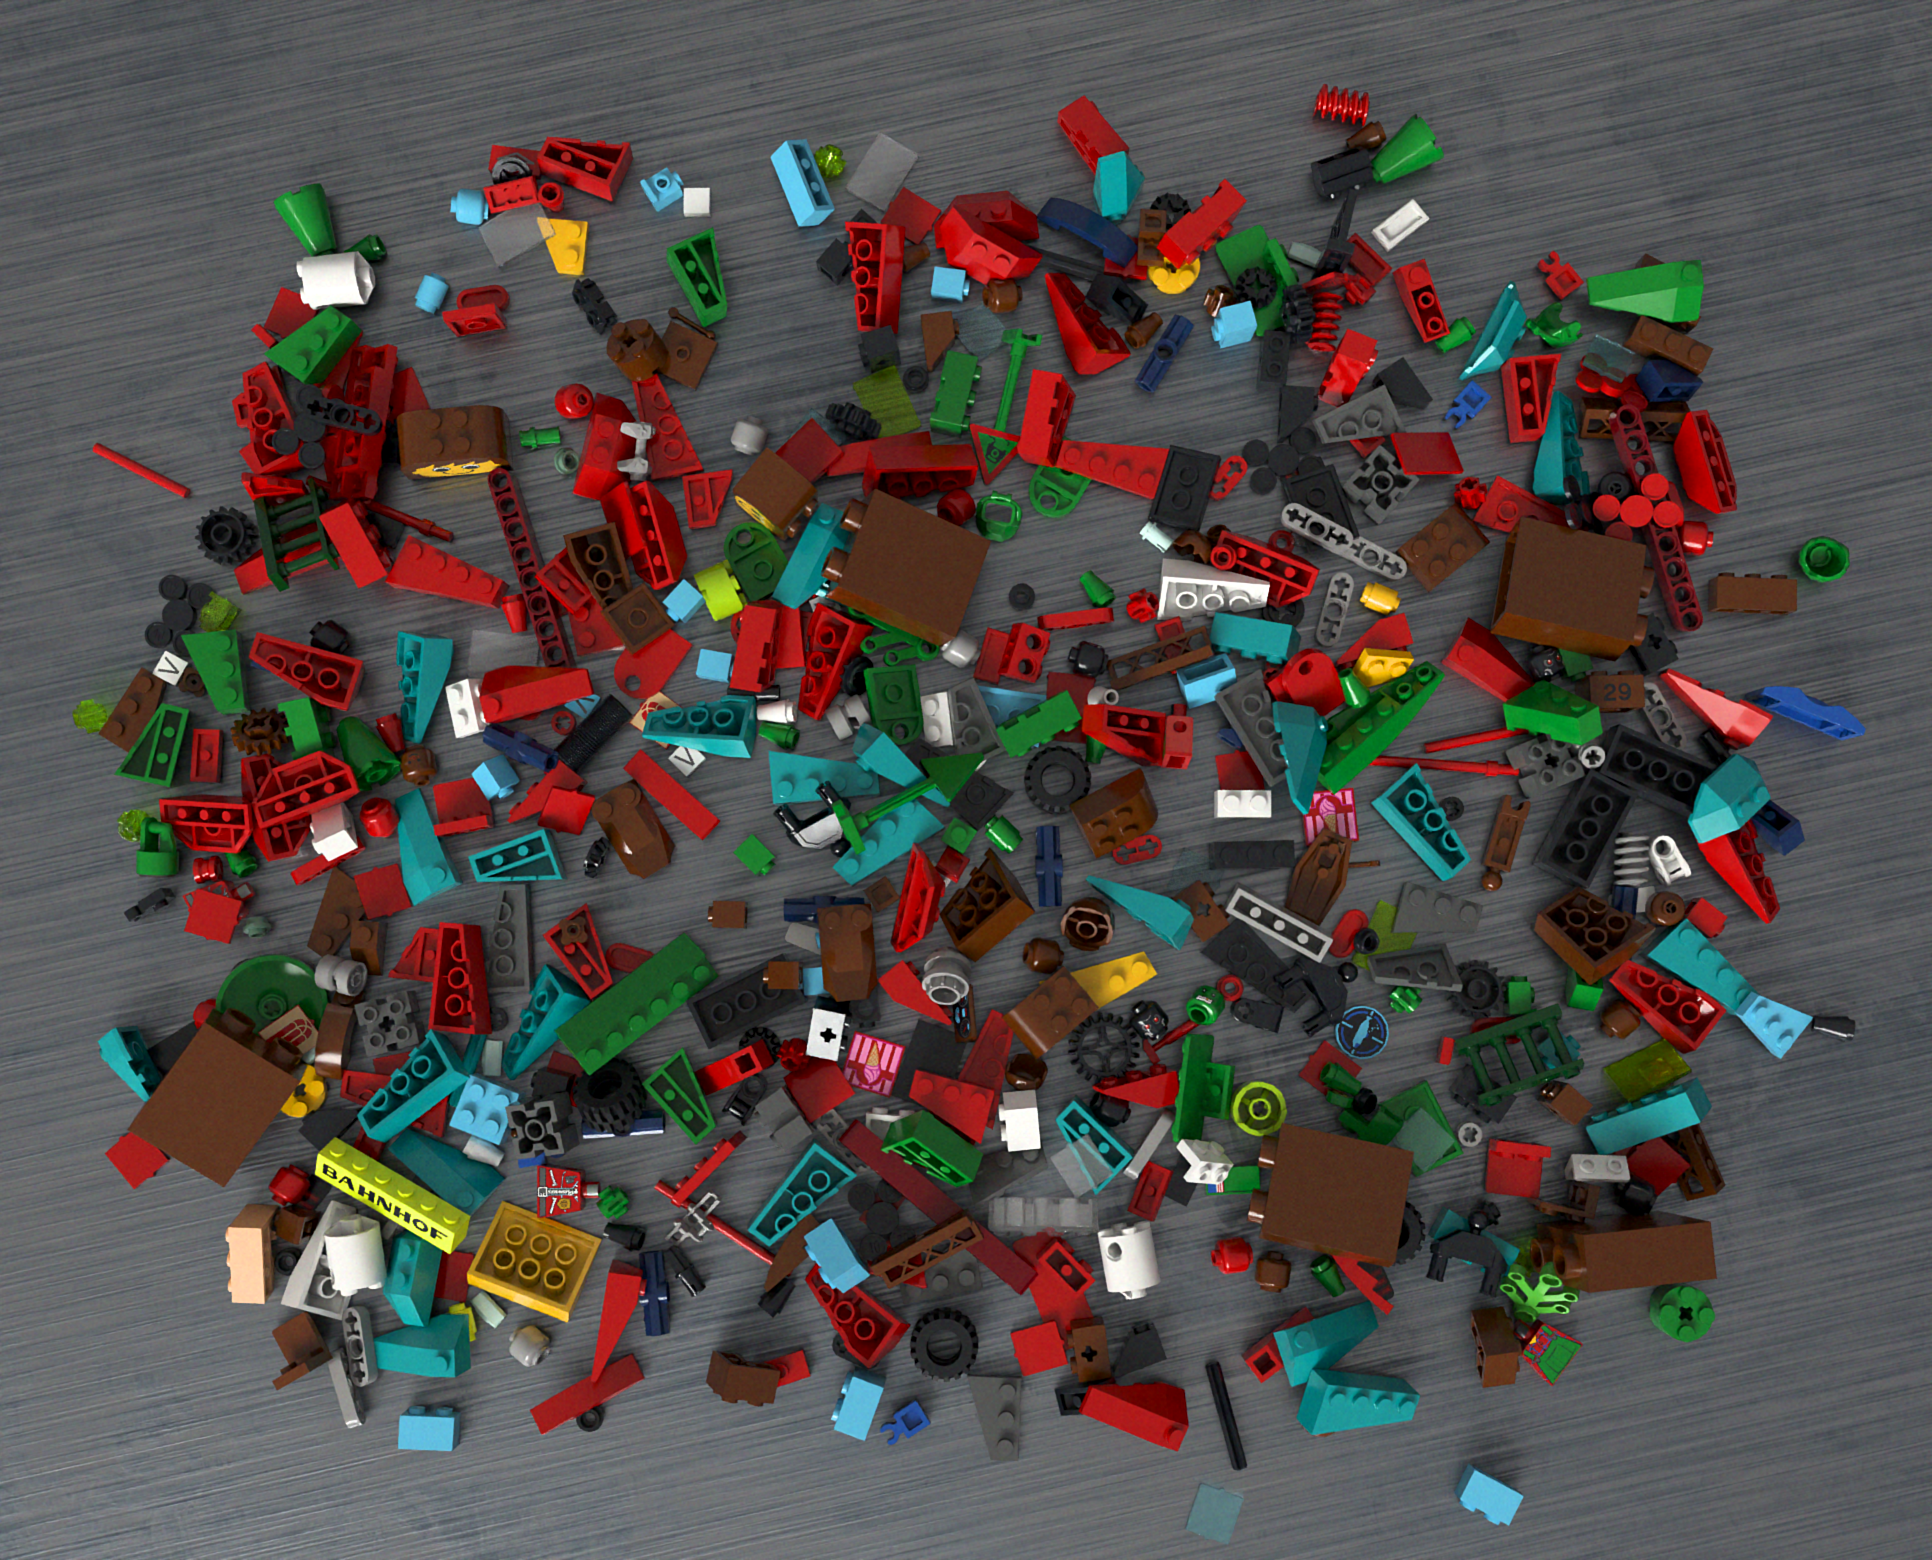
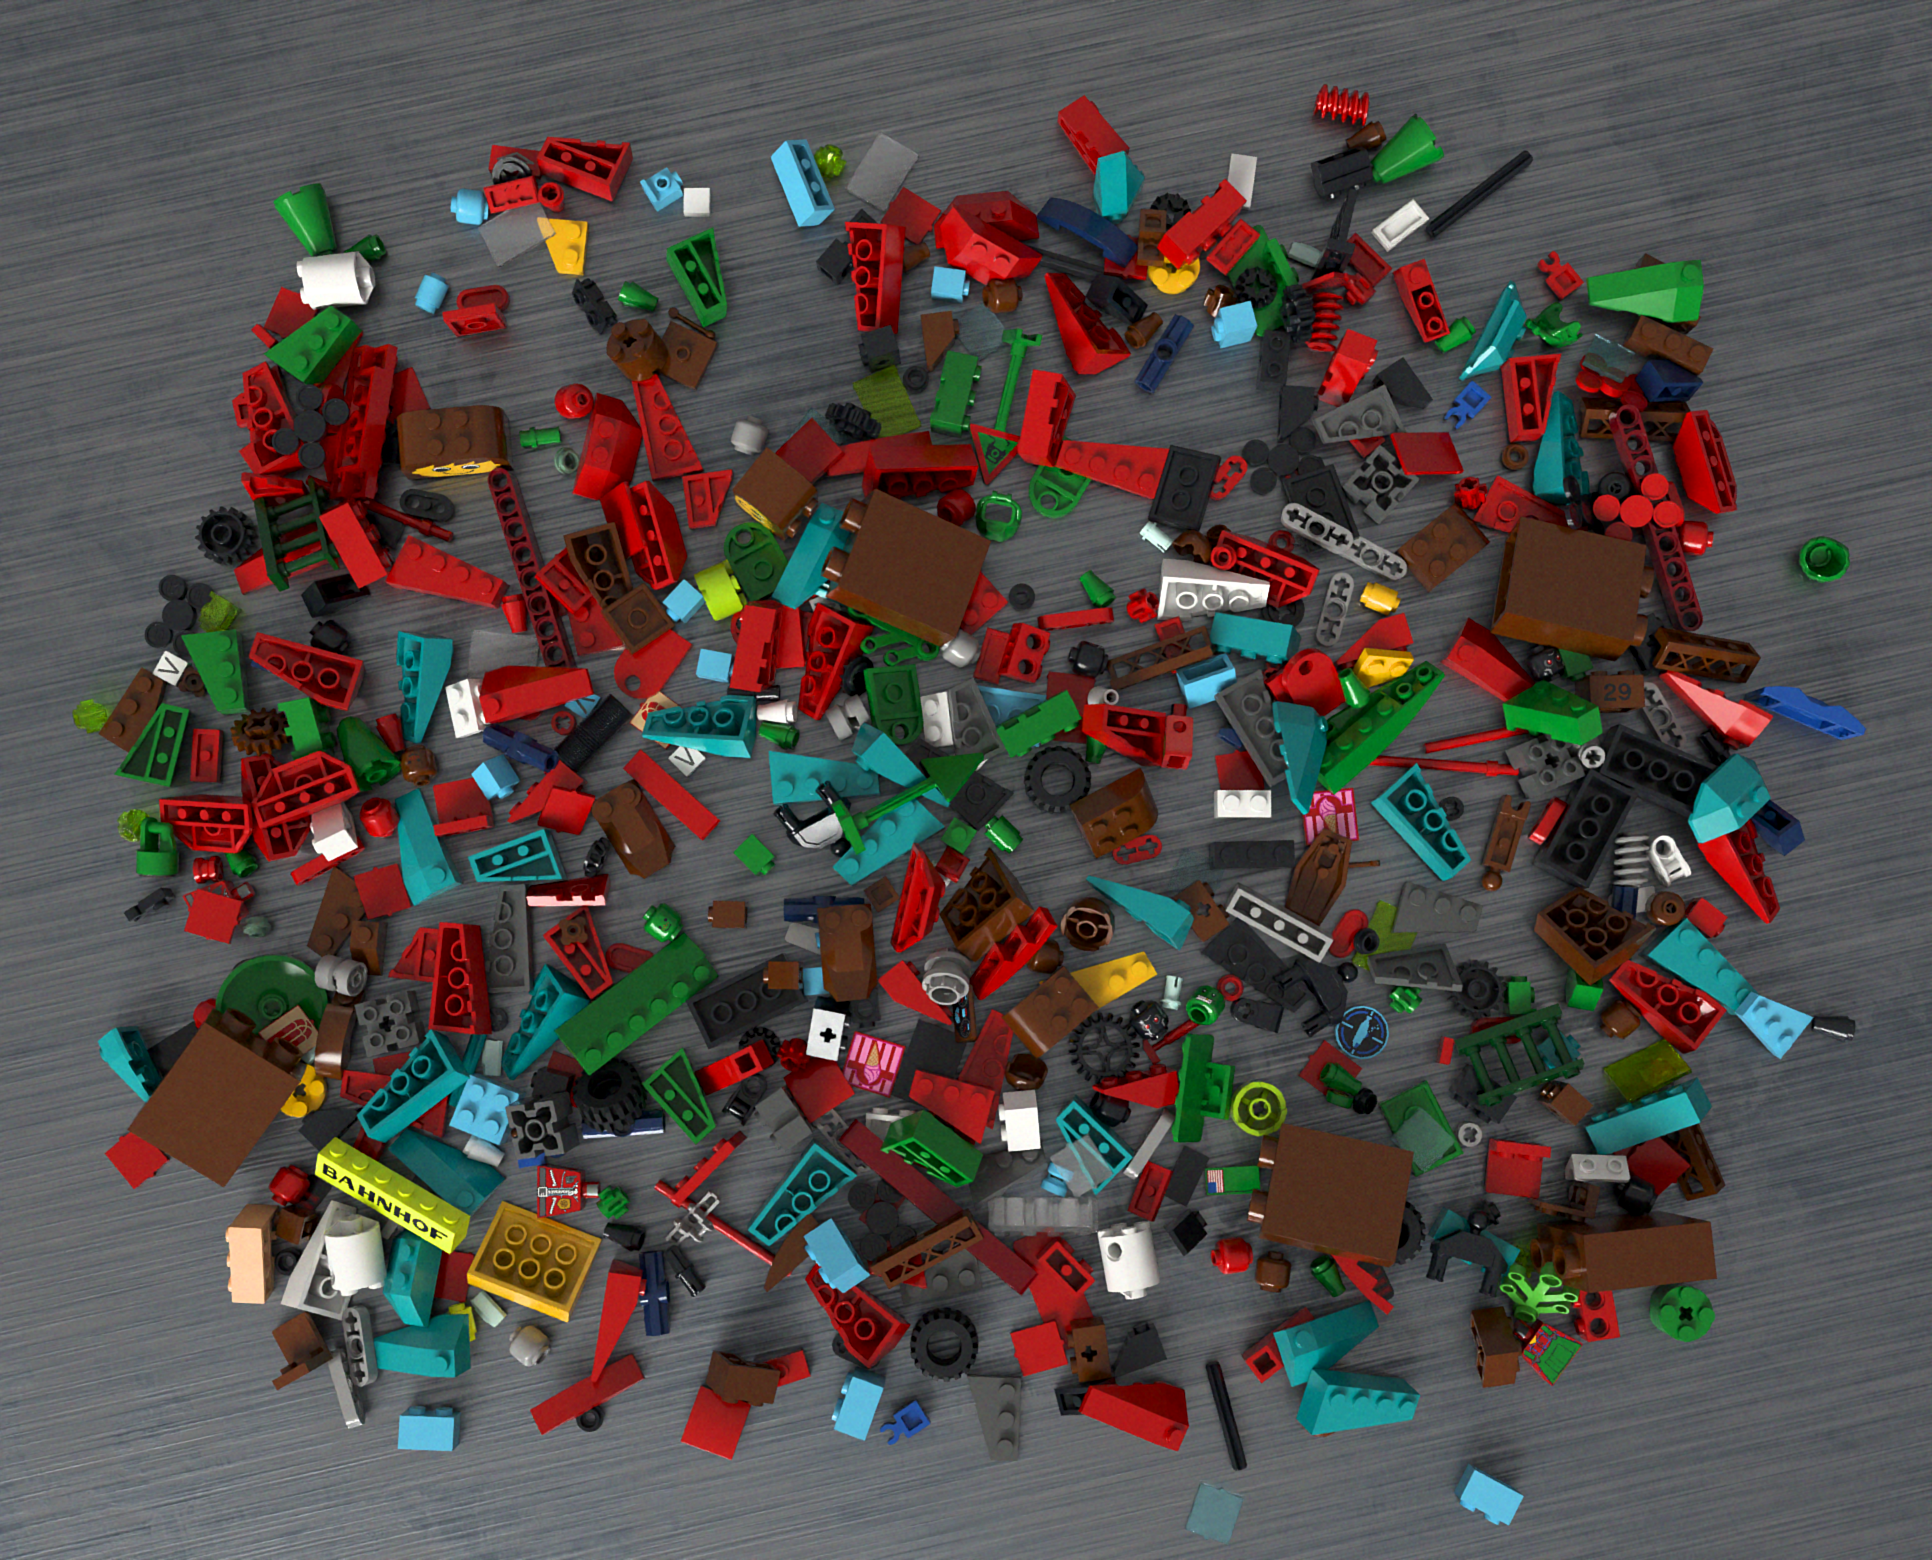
(141, 470): red bar -> none
(322, 417): black beam -> none
(332, 595): none -> black slope
(427, 505): none -> black plate
(571, 892): none -> red wing
(637, 297): none -> green cone
(638, 466): light grey piece -> none
(662, 922): none -> green head
(715, 1424): none -> red slope
(776, 1298): black cone -> none
(982, 606): none -> red wing
(1010, 957): none -> red slope
(1049, 866): dark blue piece -> none
(1052, 1183): none -> medium azure wheel
(1172, 993): none -> light aqua pin
(1186, 1230): none -> black slope
(1207, 1161): white bracket -> none
(1233, 247): none -> red plate
(1242, 175): none -> white tile
(1379, 1129): green brick -> none
(1479, 193): none -> black axle
(1522, 454): none -> reddish brown plate
(1547, 820): none -> red beam
(1602, 1308): none -> red brick
(1710, 650): none -> reddish brown fence
(1752, 594): reddish brown brick -> none

